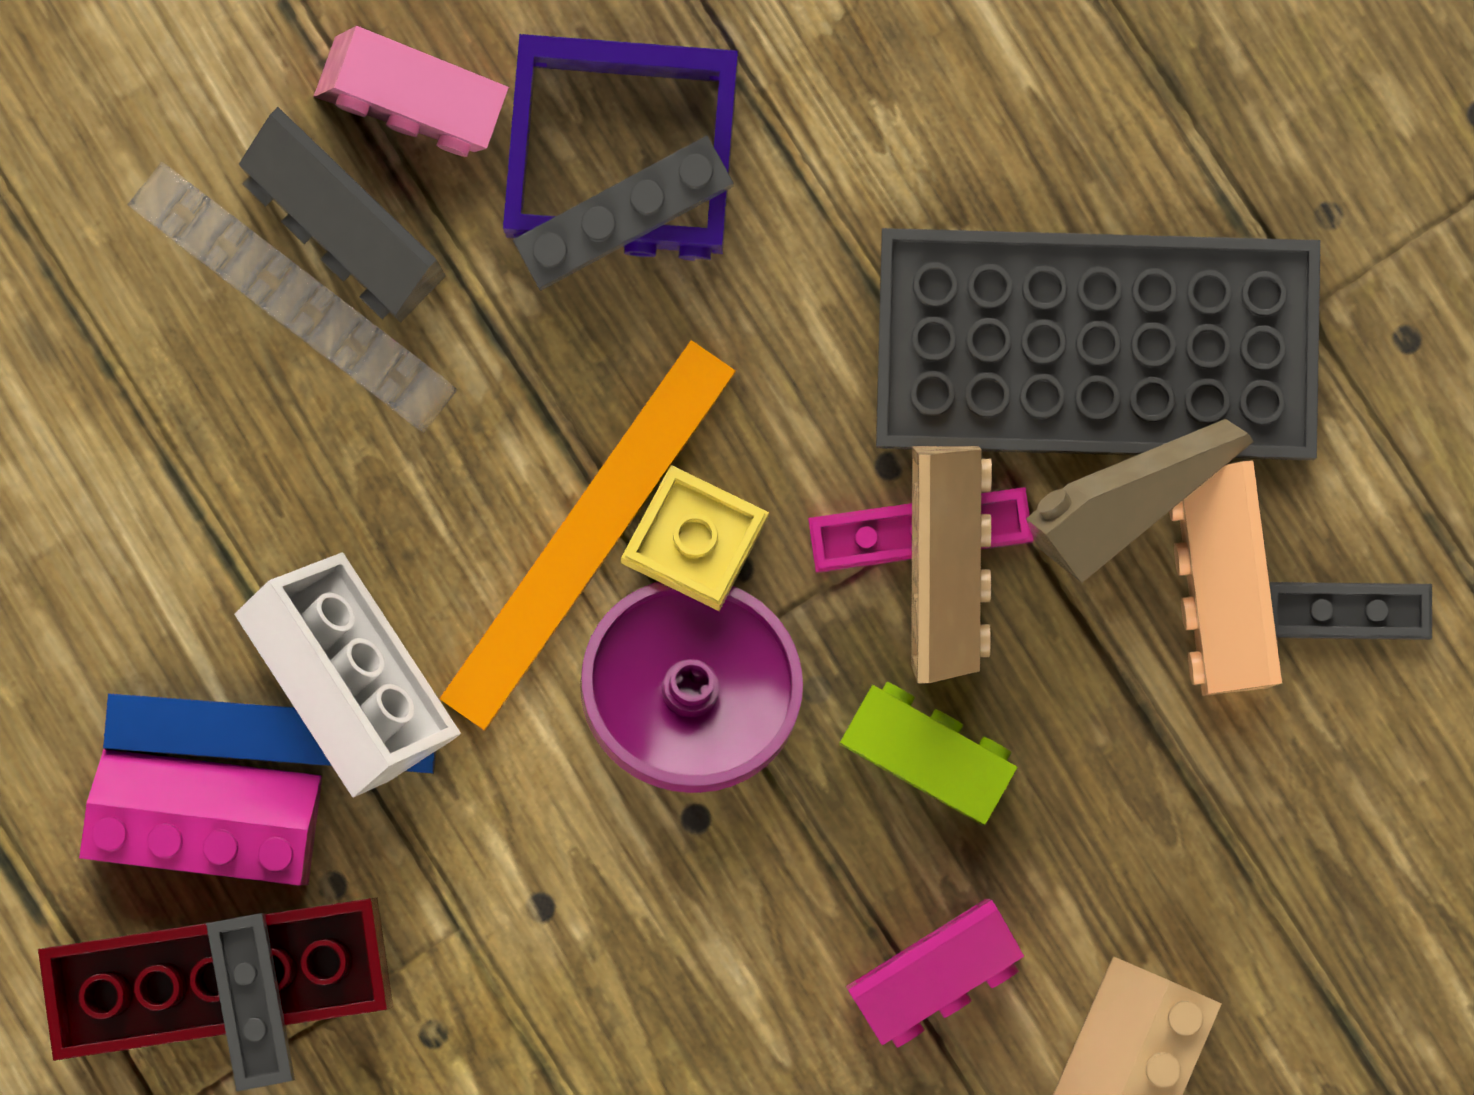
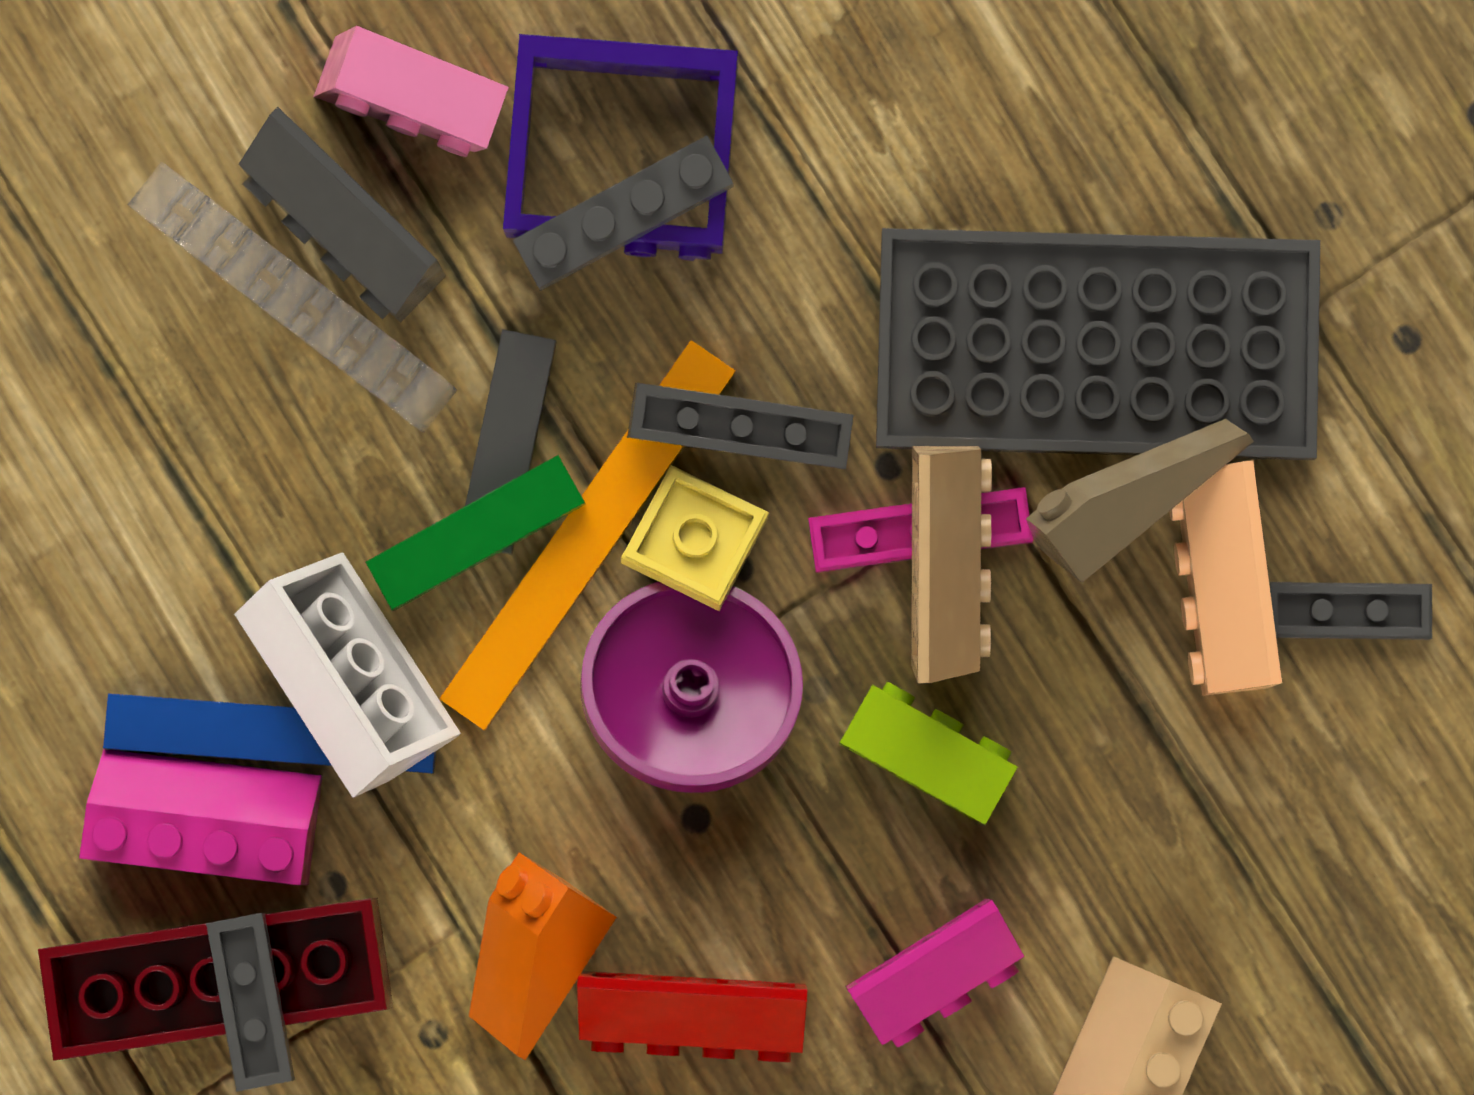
(475, 533): none -> green tile
(512, 413): none -> dark grey tile
(532, 952): none -> orange slope
(691, 1013): none -> red slope
(740, 426): none -> dark grey plate

